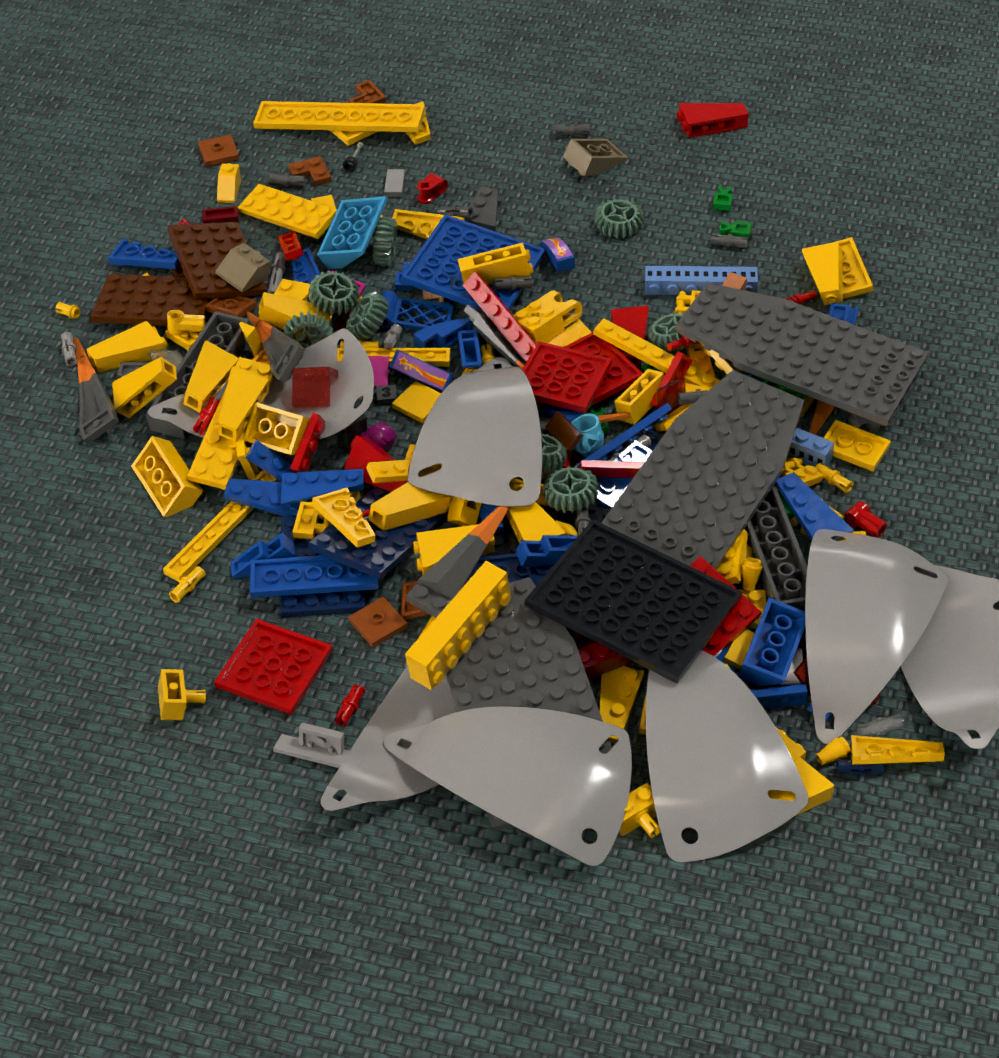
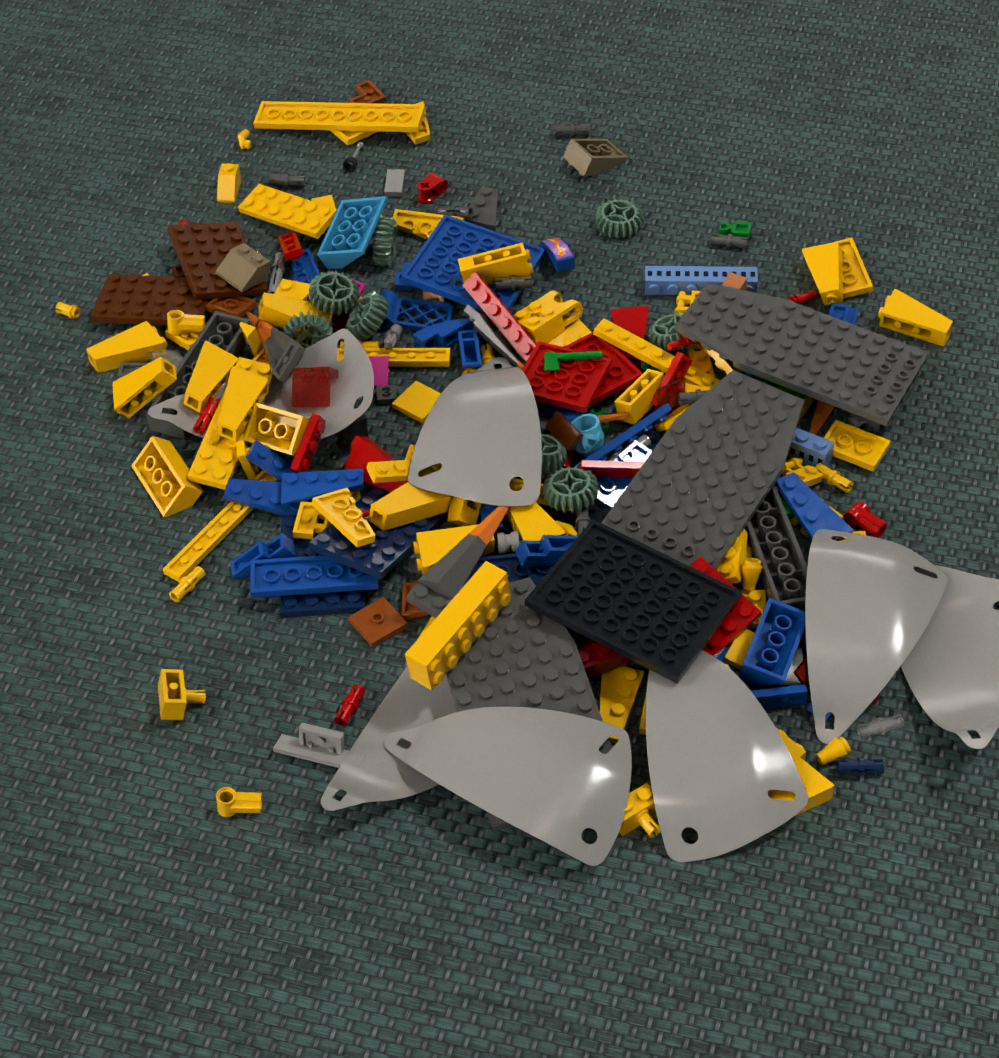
(69, 349): light grey pin -> none
(96, 407): dark grey plate -> none
(138, 256): blue wing -> none
(218, 150): dark orange plate -> none
(220, 215): dark red tile -> none
(234, 802): none -> yellow piece
(243, 143): none -> yellow arm
(273, 666): red plate -> none
(311, 167): dark orange plate -> none
(382, 435): magenta hair -> none
(421, 370): slope -> none
(507, 542): none -> light grey wheel
(552, 358): none -> green piece
(711, 118): red slope -> none
(723, 199): green plate -> none
(889, 750): yellow wing -> none
(914, 319): none -> yellow slope

